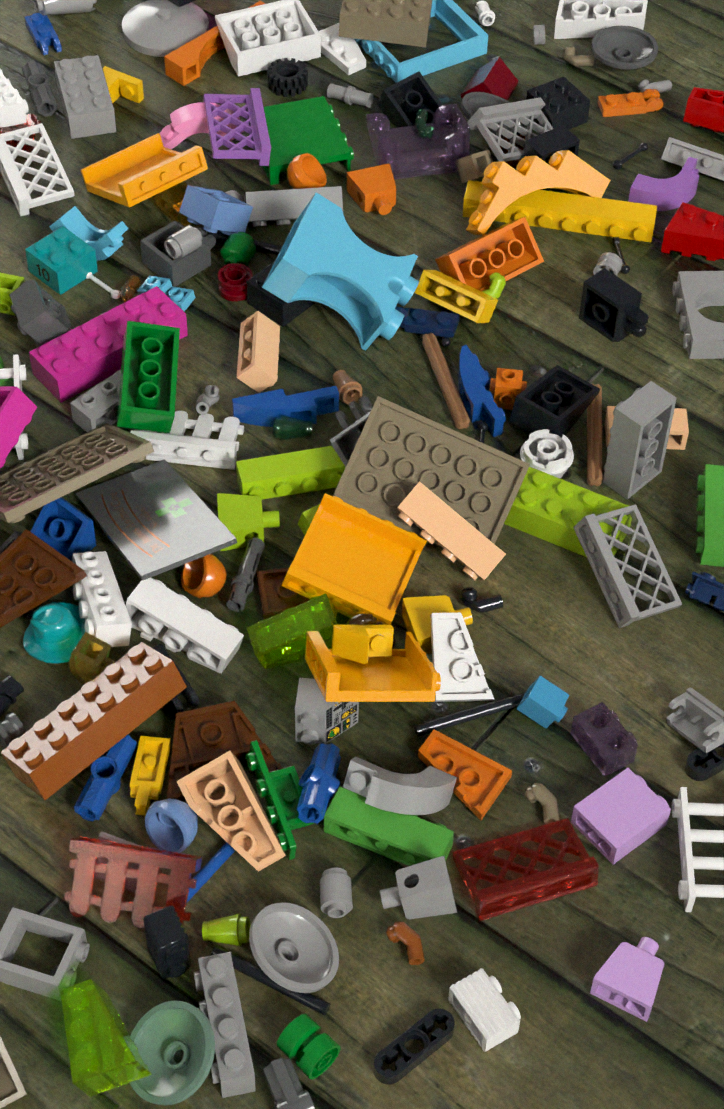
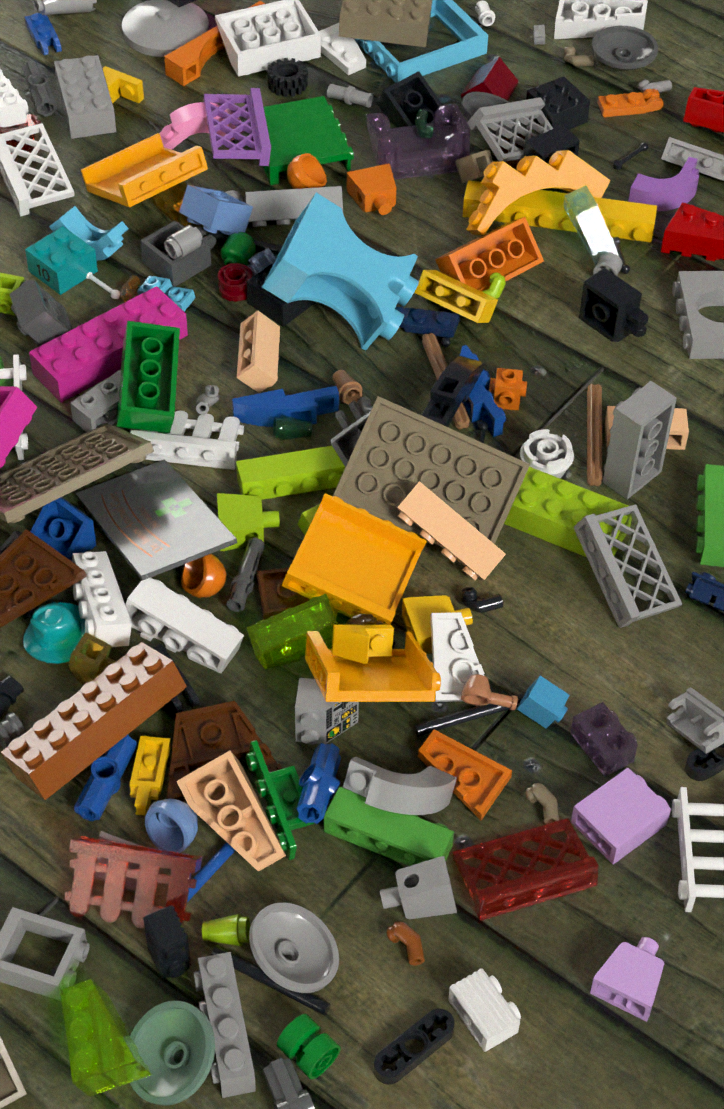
(261, 261): none -> sand blue hinge
(336, 893): light grey brick -> none
(452, 388): none -> black slope
(478, 692): none -> nougat bar
(553, 402): black slope -> none
(589, 222): none -> clear light blue slope

